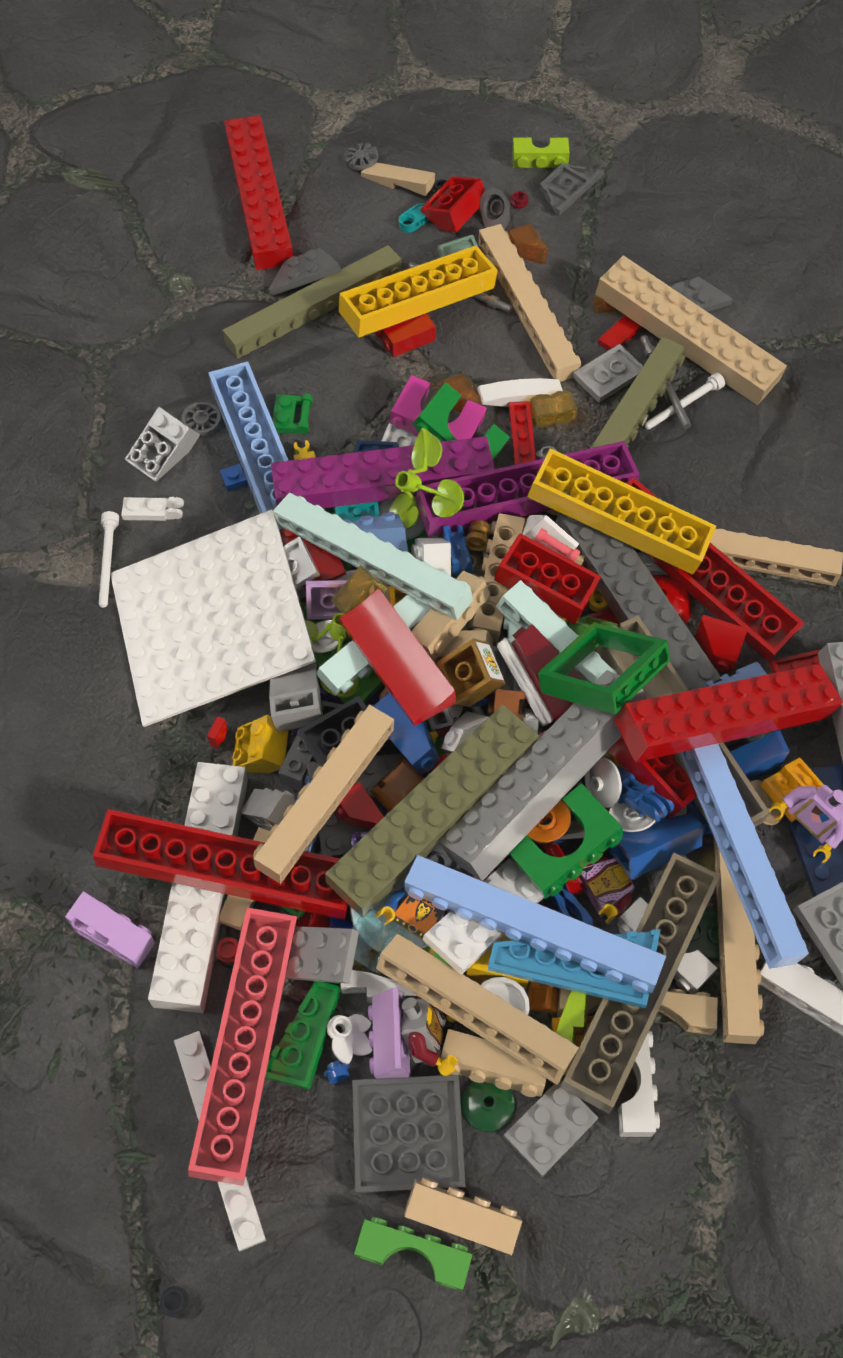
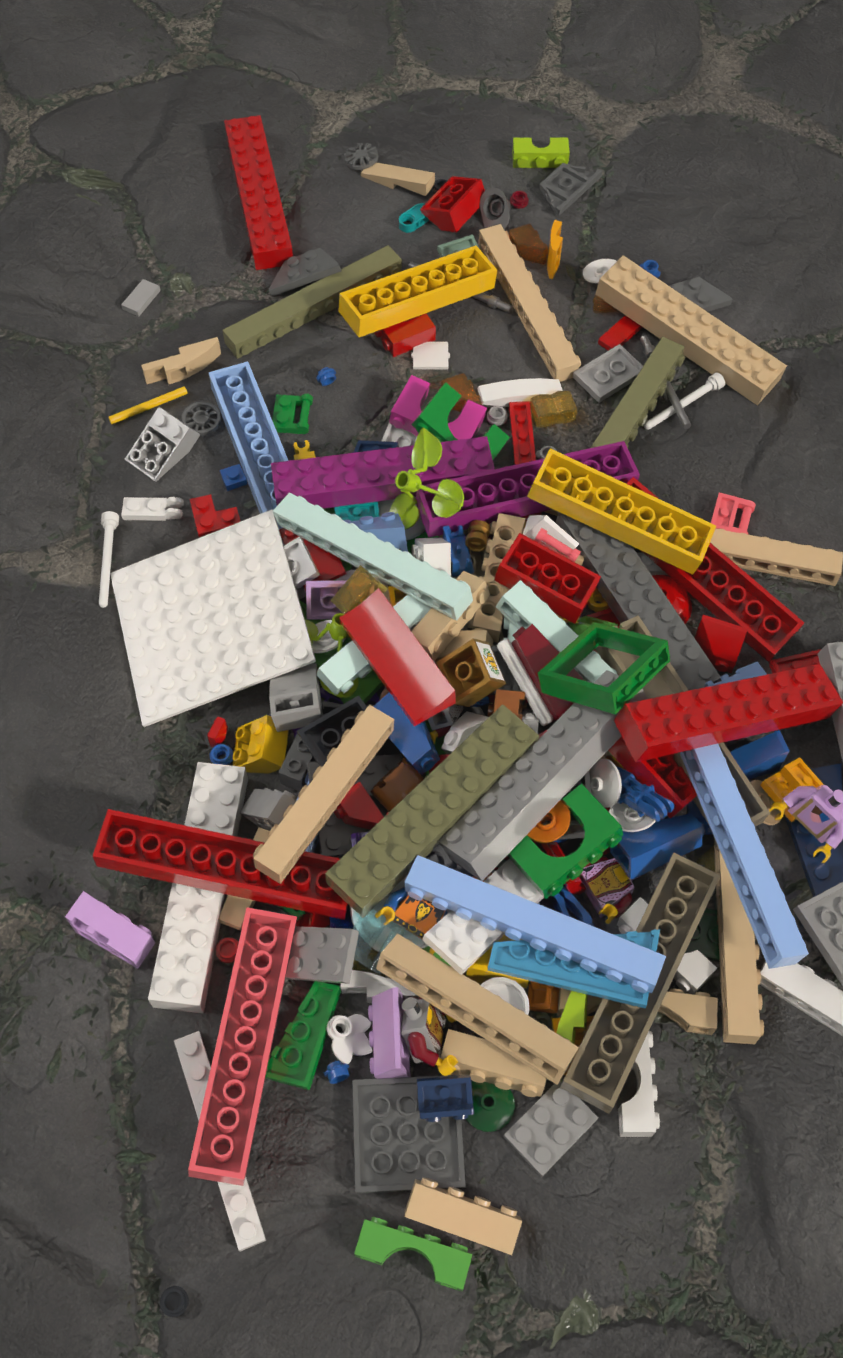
(140, 297): none -> light grey tile
(147, 405): none -> yellow bar
(181, 366): none -> tan slope
(207, 519): none -> red brick
(219, 750): none -> blue plate
(326, 376): none -> blue plate
(431, 355): none -> white piece
(445, 1097): none -> dark blue bracket
(497, 415): none -> light grey plate
(554, 249): none -> light orange slope
(597, 269): none -> white dish
(652, 267): none -> blue plate
(725, 513): none -> coral plate

